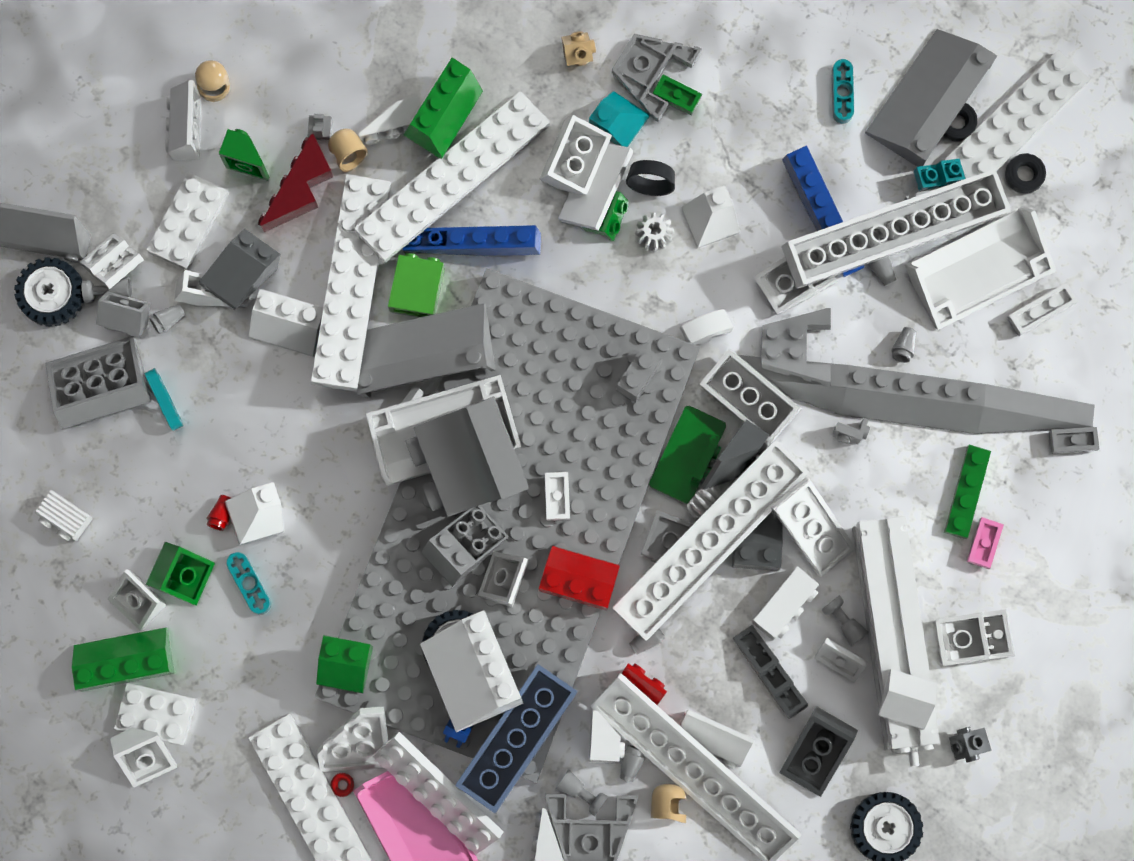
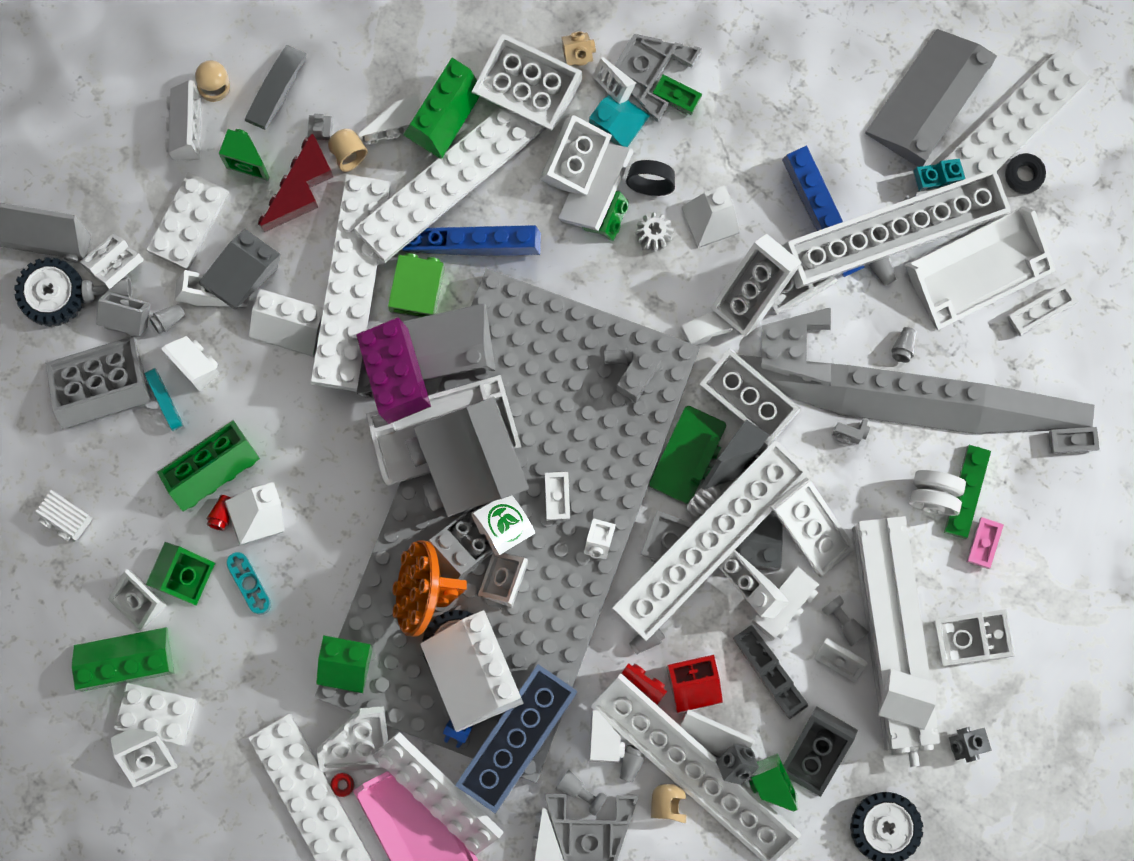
(191, 361): none -> white slope
(208, 466): none -> green slope
(275, 86): none -> dark grey slope
(393, 370): none -> magenta brick
(422, 588): none -> orange bracket
(503, 524): none -> slope
(528, 82): none -> white slope
(579, 578): red slope -> none
(599, 539): none -> white bracket
(618, 356): none -> light grey pin
(619, 95): none -> white slope
(695, 683): none -> red slope
(737, 764): none -> dark grey brick
(753, 586): none -> white slope
(755, 285): none -> white brick
(774, 783): none -> green slope
(848, 82): teal beam -> none
(937, 492): none -> white wheel
(970, 125): black tyre -> none

